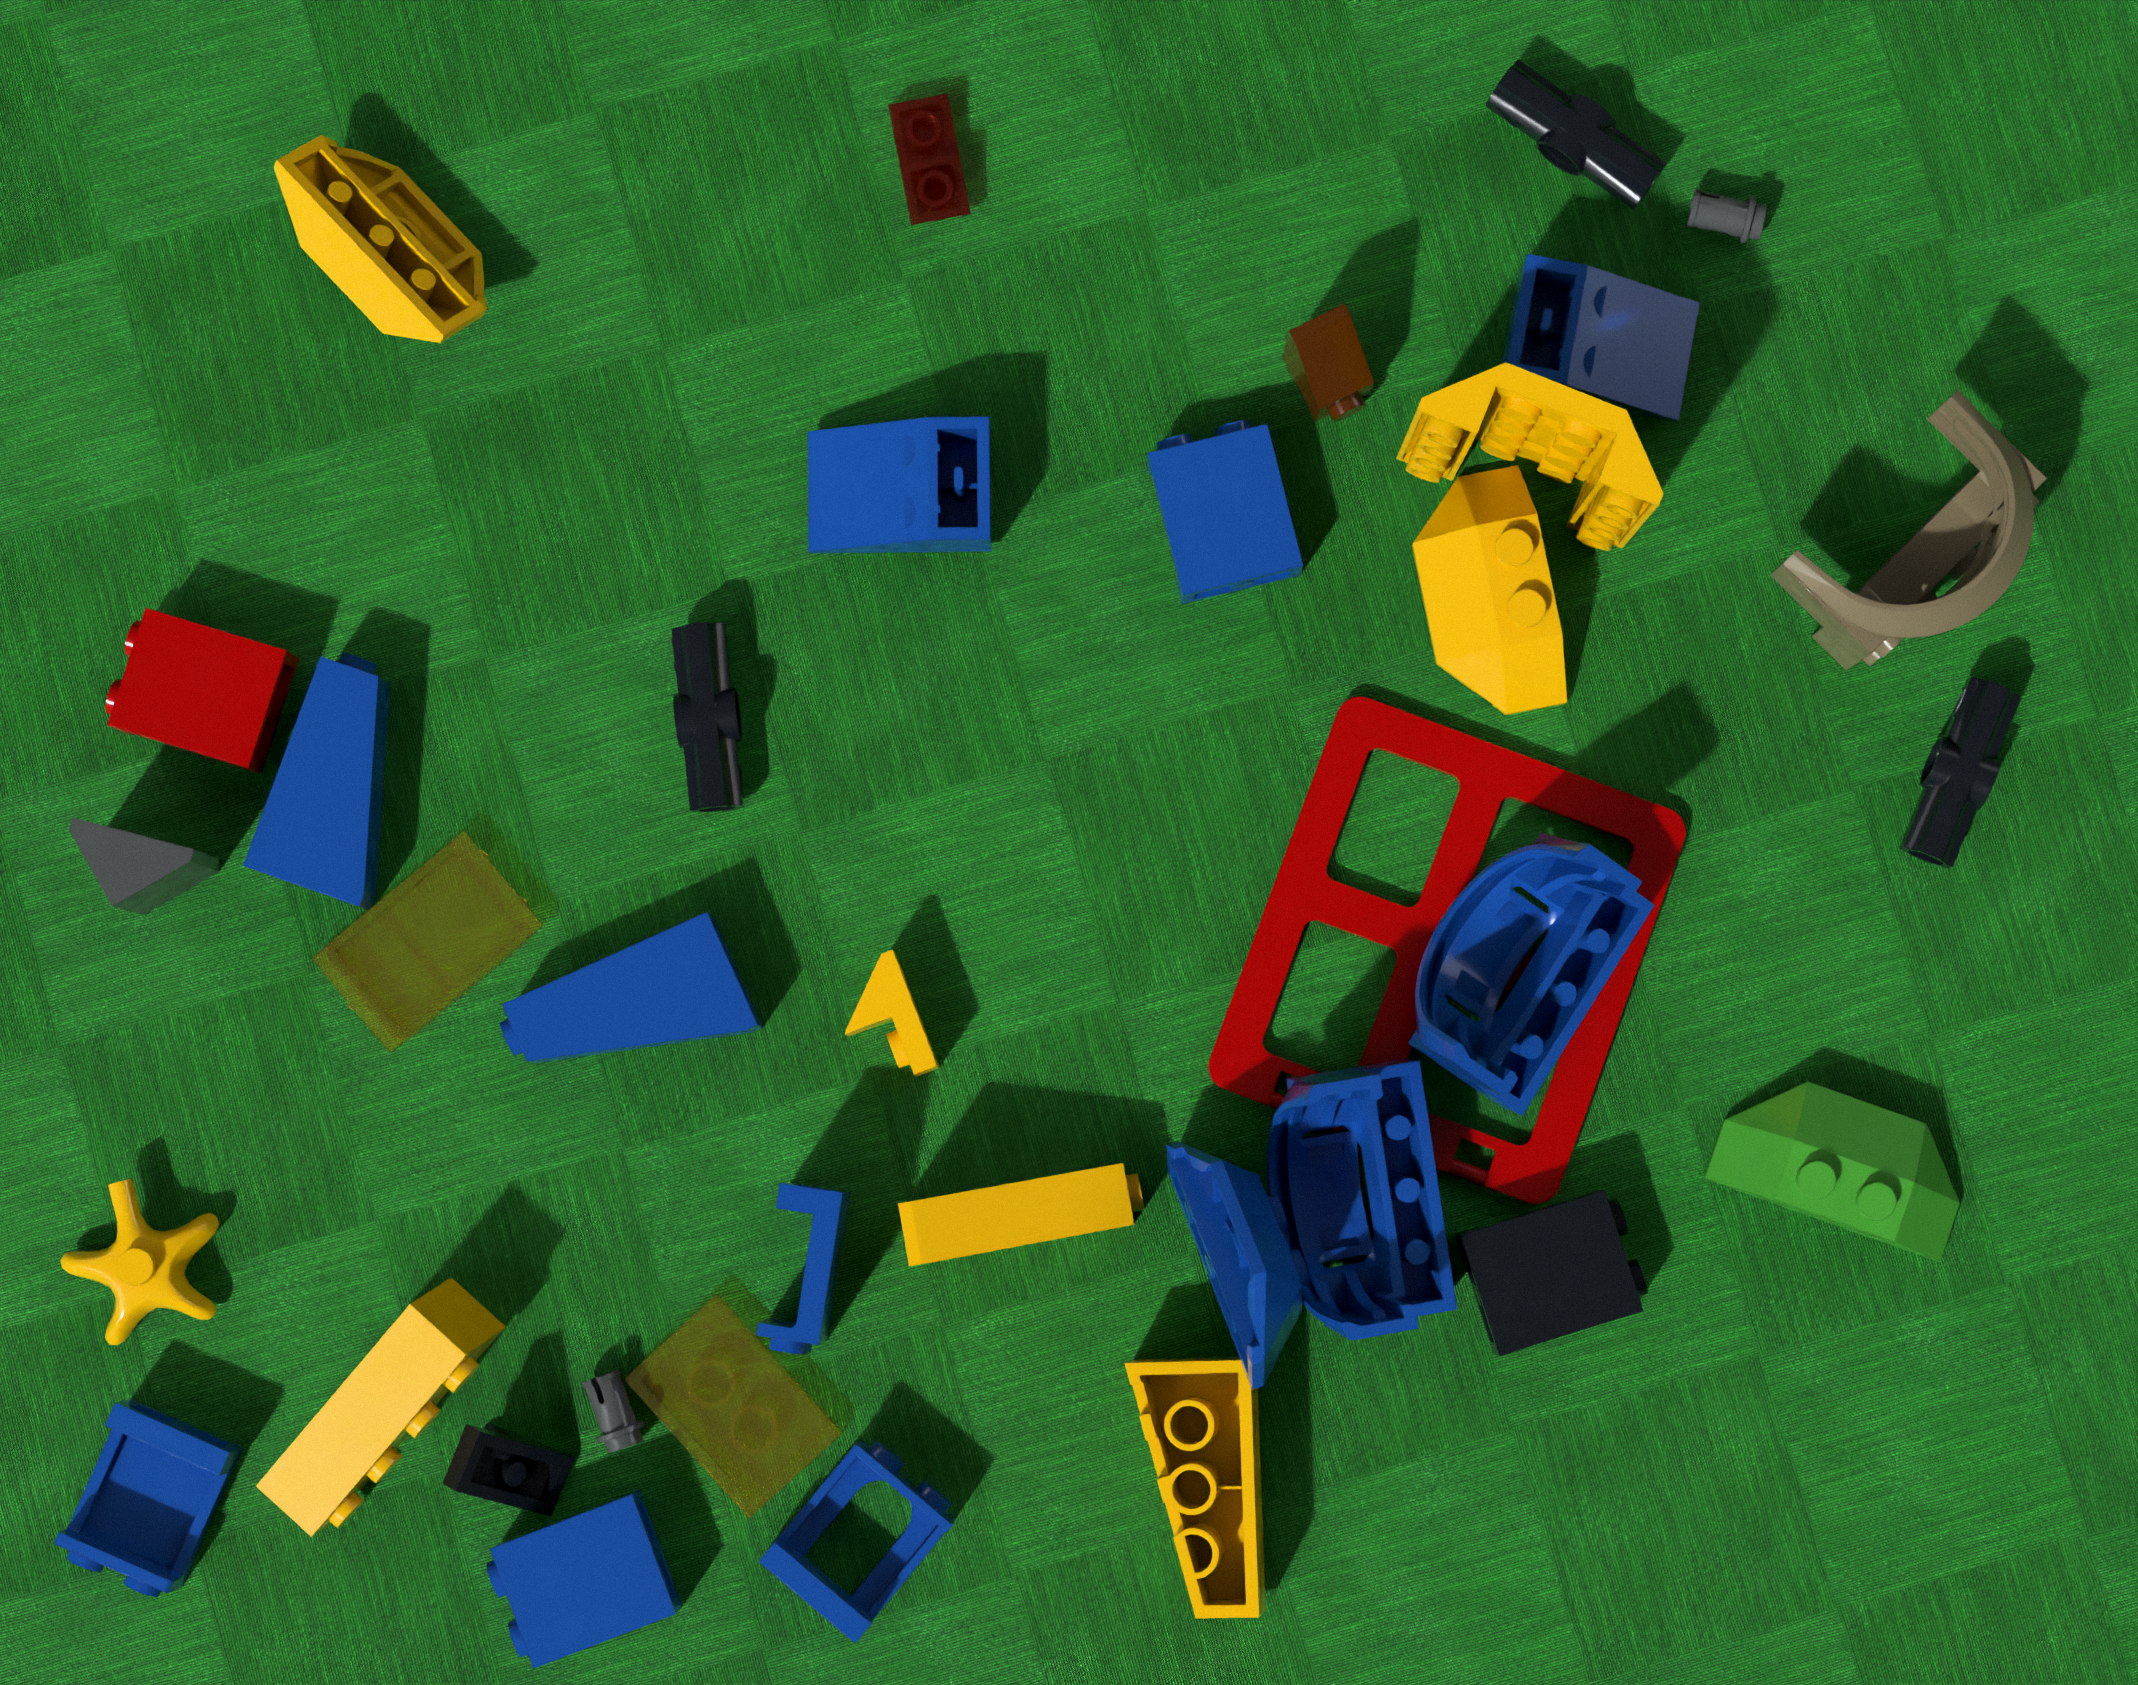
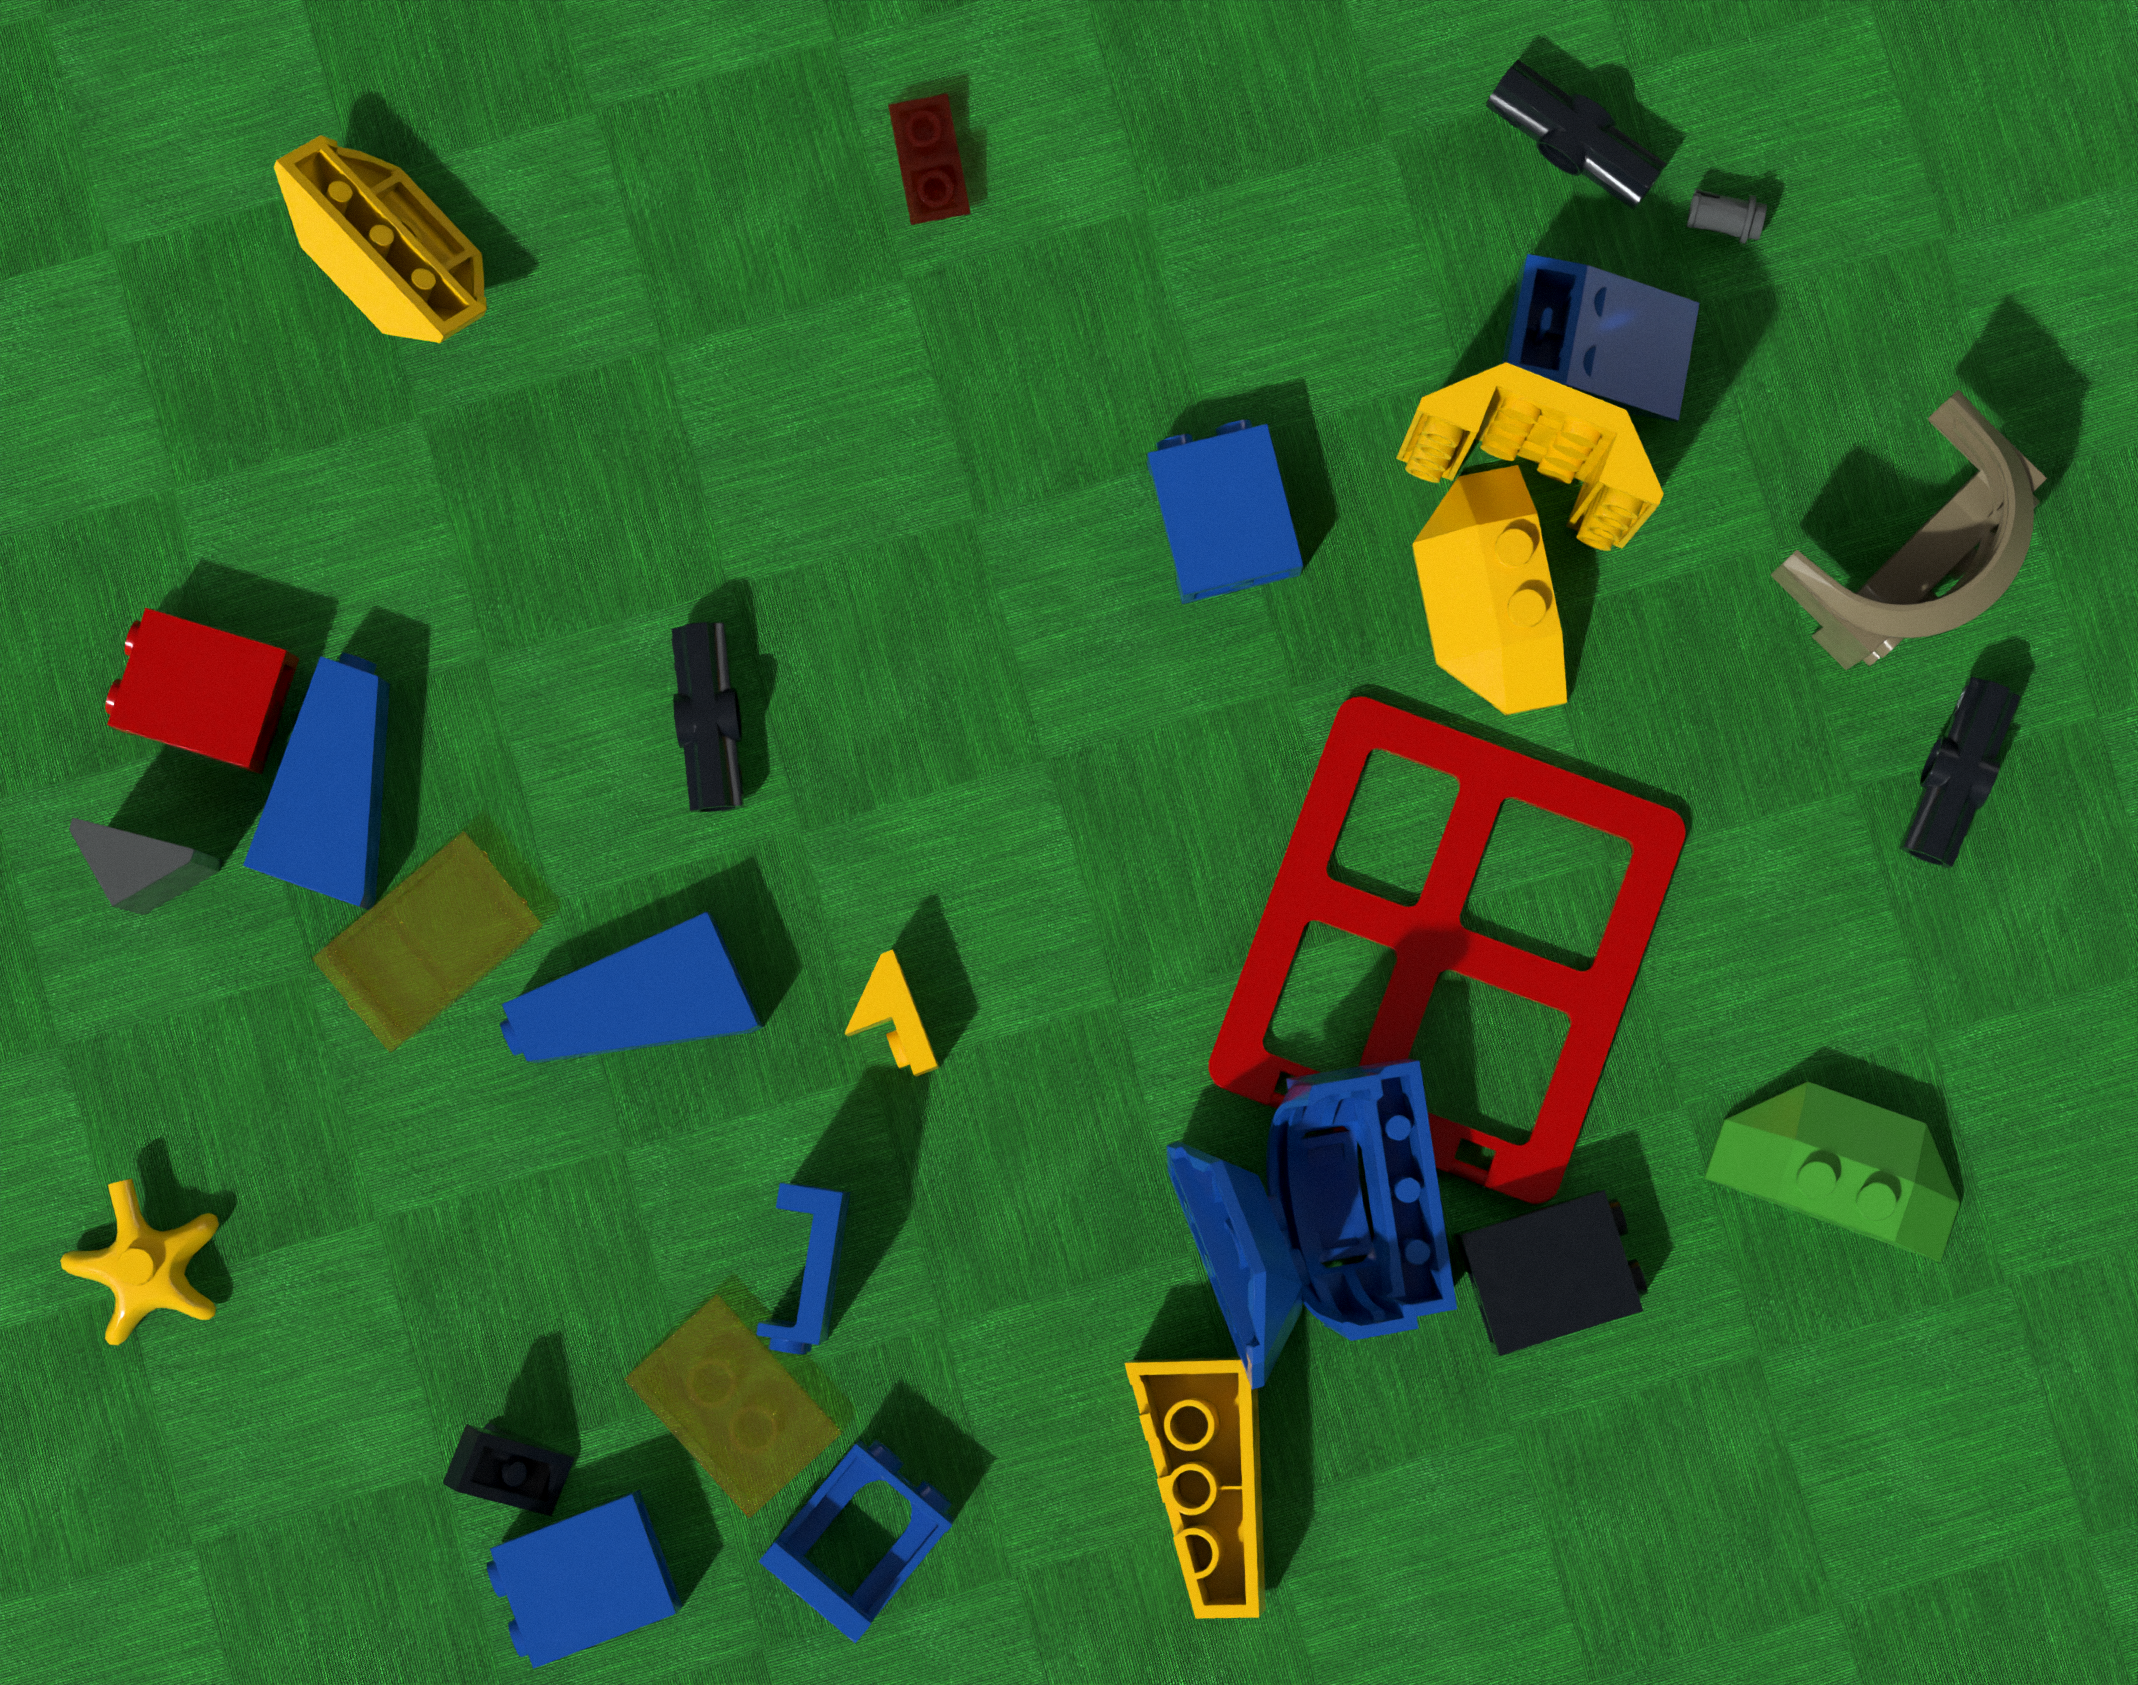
(149, 1498): blue panel -> none
(379, 1406): yellow wedge -> none
(613, 1411): dark grey pin -> none
(901, 487): blue slope -> none
(1019, 1213): yellow slope -> none
(1329, 365): reddish brown slope -> none
(1484, 939): blue piece -> none

